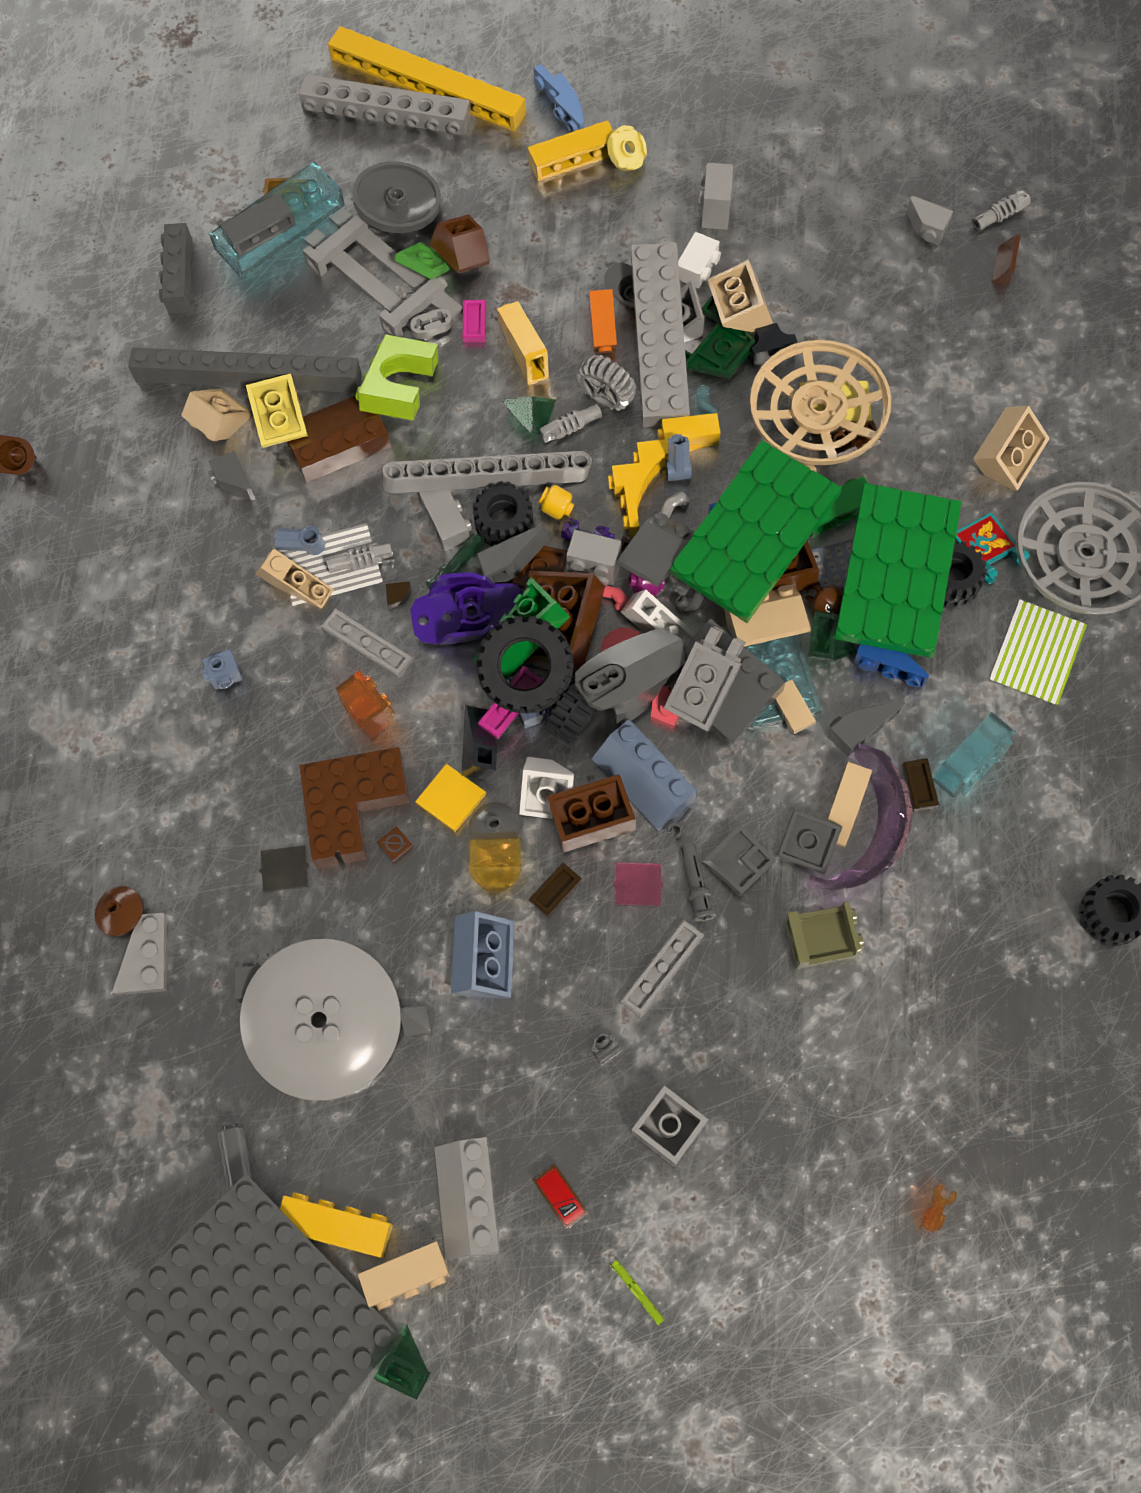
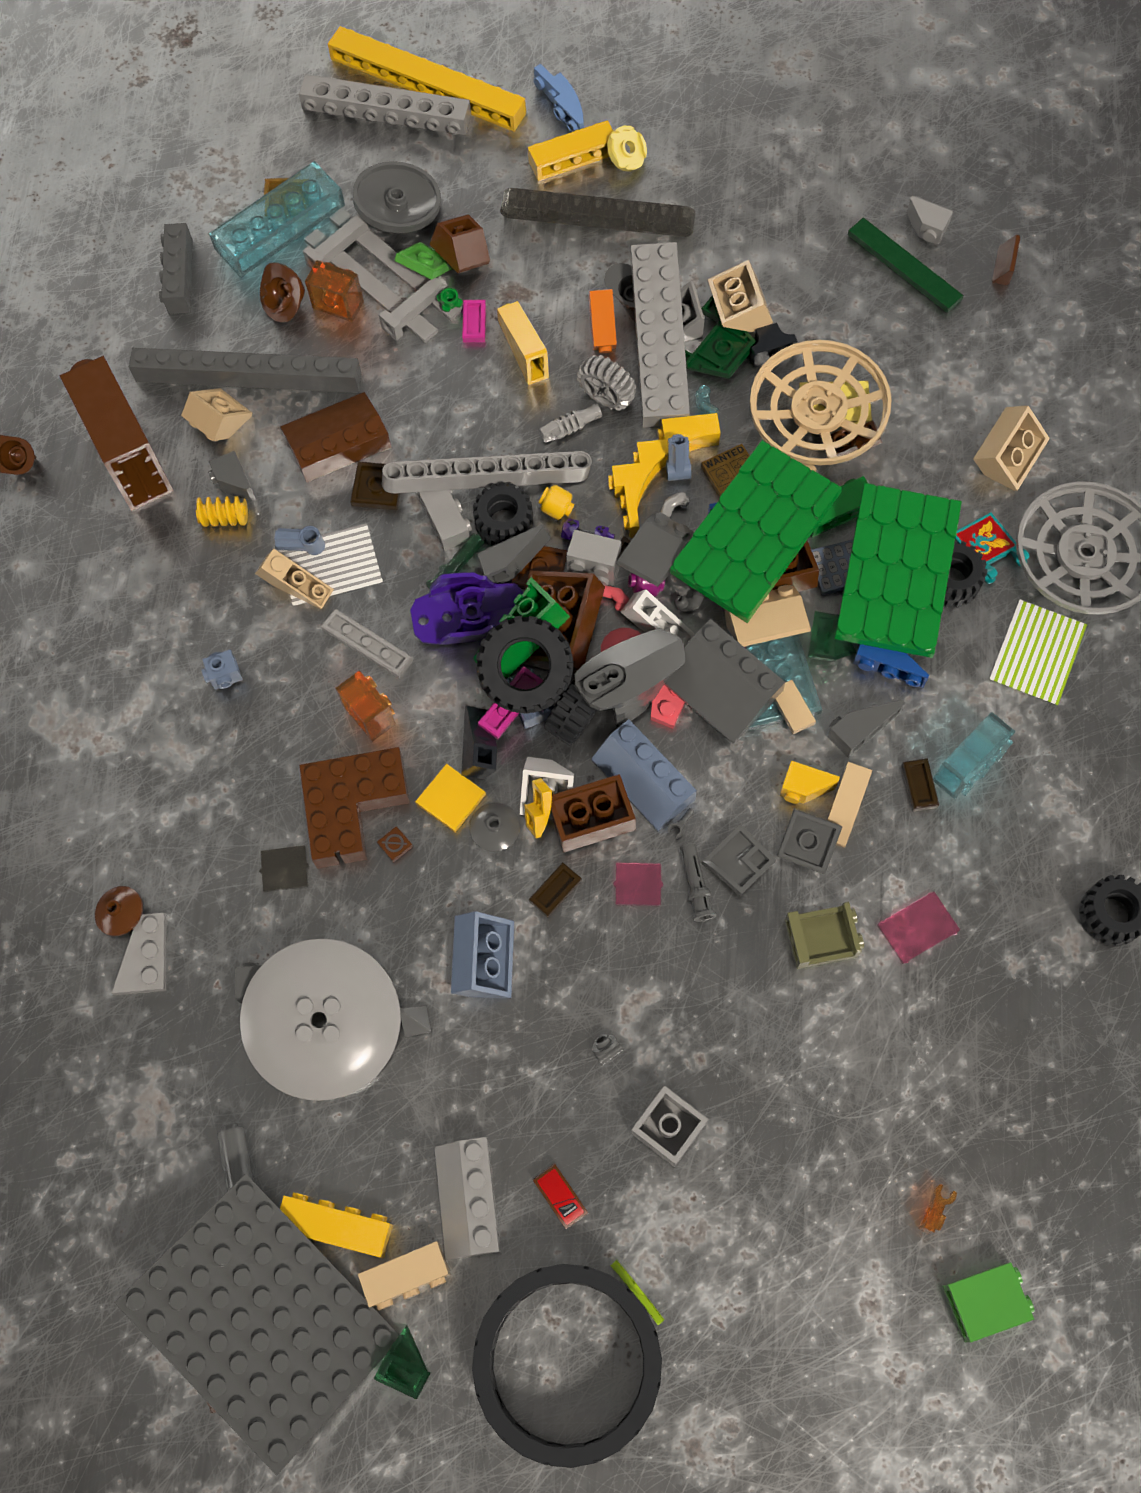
(115, 432): none -> reddish brown brick
(220, 512): none -> yellow piece
(258, 224): dark grey brick -> none
(276, 410): light yellow slope -> none
(281, 292): none -> reddish brown hat
(334, 290): none -> clear orange brick
(360, 557): light grey hinge -> none
(368, 488): none -> dark brown tile
(395, 356): lime arch -> none
(397, 593): dark brown tile -> none
(431, 324): light grey beam -> none
(449, 294): none -> green plate
(485, 1383): none -> black tyre
(495, 862): clear yellow slope -> none
(531, 411): clear green slope -> none
(538, 812): none -> yellow slope
(598, 212): none -> clear smoke beam
(662, 969): light grey tile -> none
(698, 259): white brick -> none
(705, 680): light grey tile -> none
(715, 195): light grey brick -> none
(724, 467): none -> pearl gold tile
(806, 783): none -> yellow slope
(826, 600): reddish brown piece -> none
(892, 824): clear purple windscreen -> none
(905, 265): none -> dark green tile
(918, 927): none -> clear pink piece
(989, 1302): none -> bright green brick
(1002, 210): light grey hinge -> none

